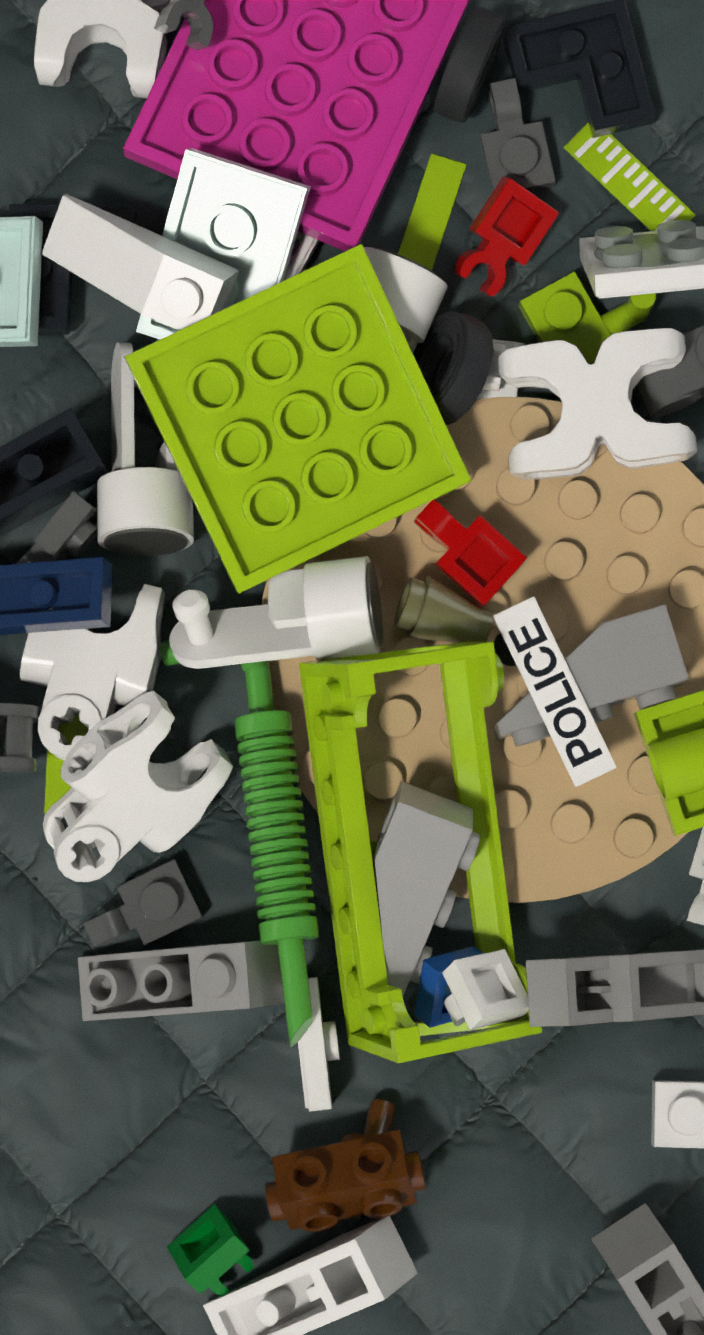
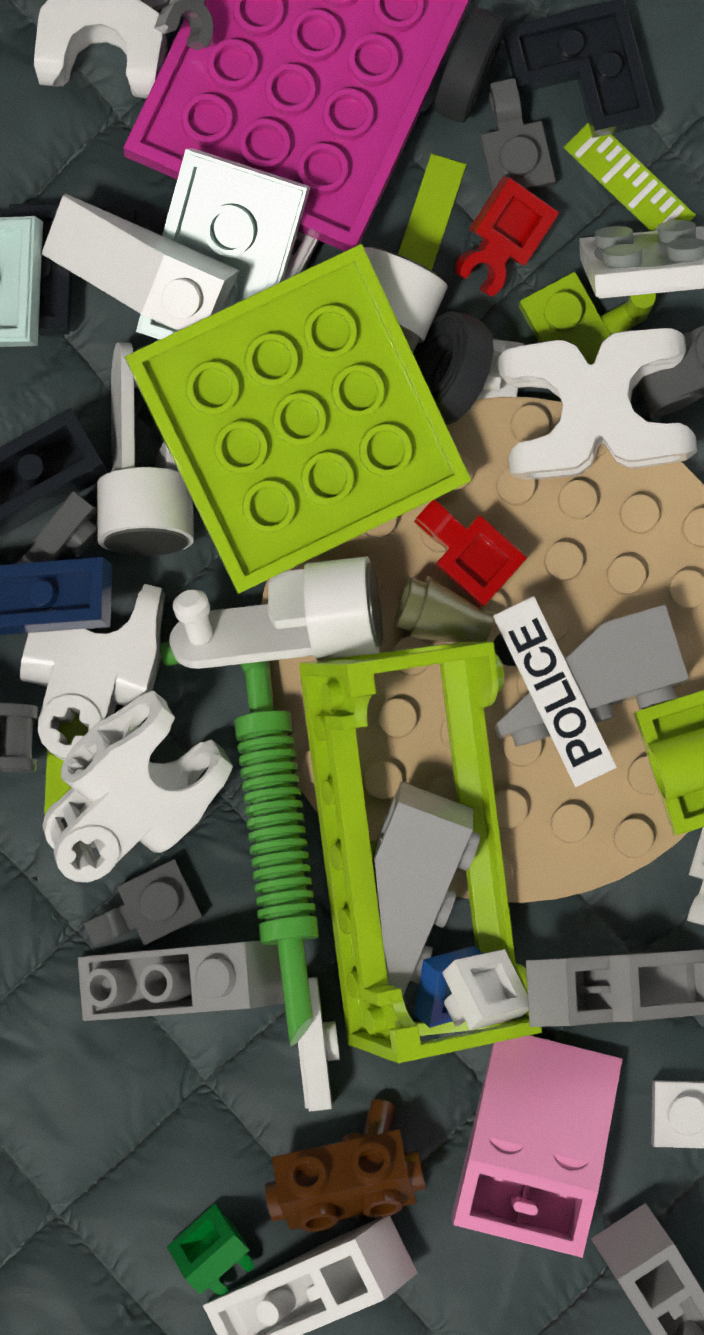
(538, 1144): none -> bright pink slope

